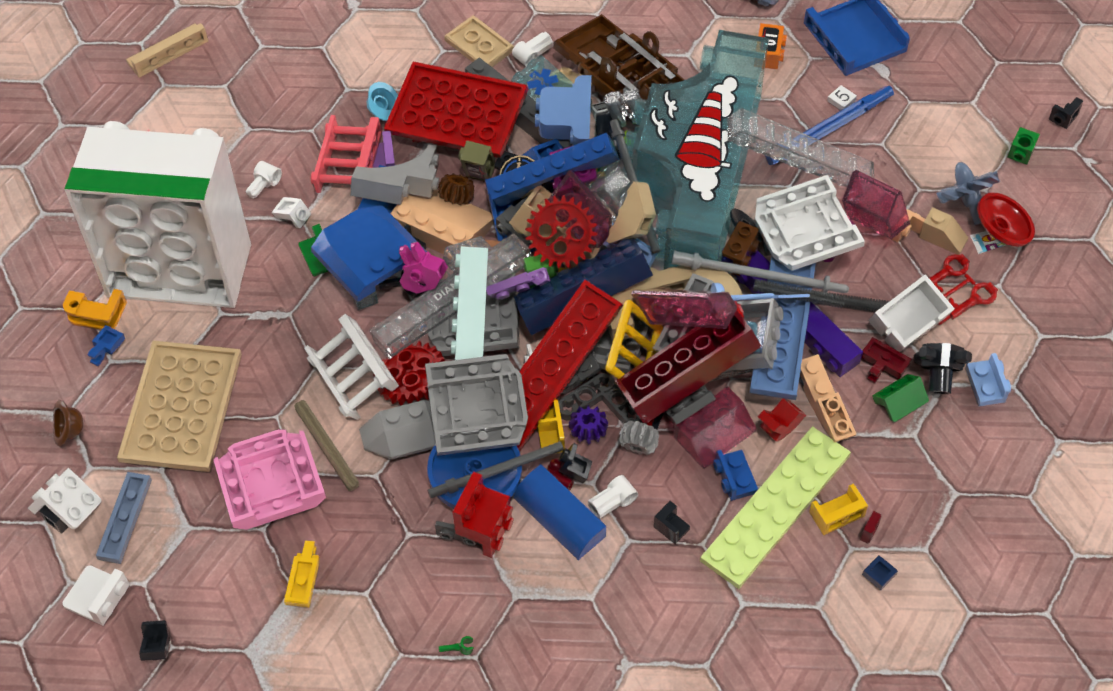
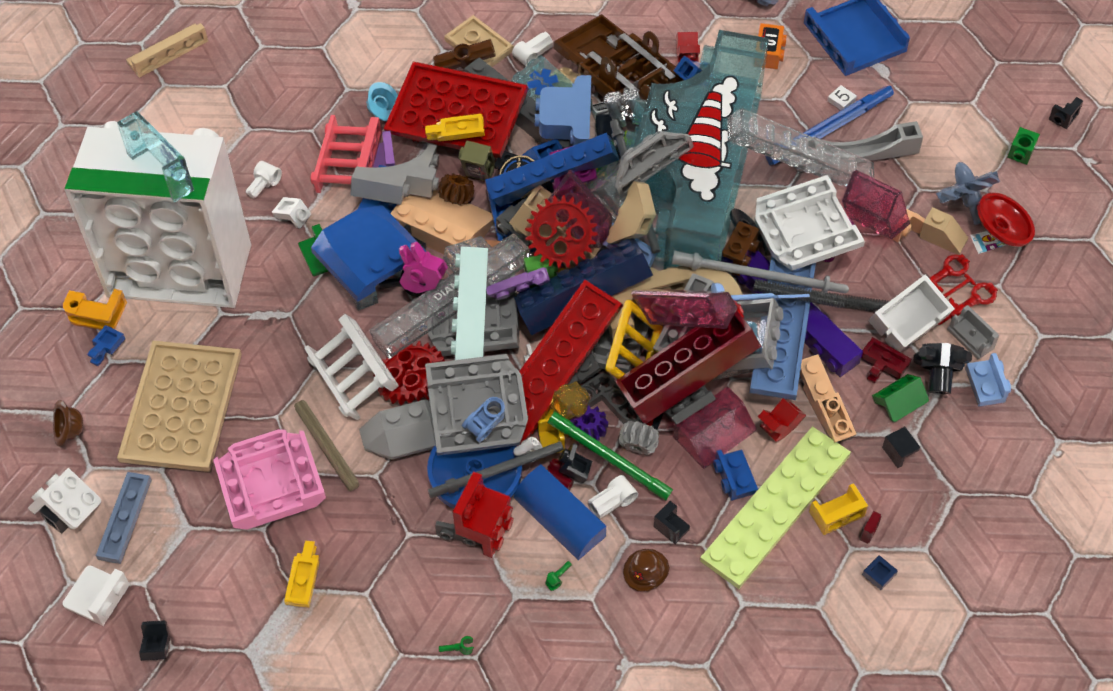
(141, 137): none -> clear light blue panel
(453, 59): none -> reddish brown piece
(456, 128): none -> yellow hinge
(483, 422): none -> medium blue piece
(528, 445): none -> white plate
(553, 581): none -> green hand
(567, 427): none -> green piece
(570, 400): none -> clear yellow brick
(645, 570): none -> reddish brown hat
(650, 157): none -> light grey wedge
(687, 46): none -> red brick
(687, 68): none -> blue leg
(895, 142): none -> light grey arch
(900, 445): none -> black panel
(973, 332): none -> light grey hinge

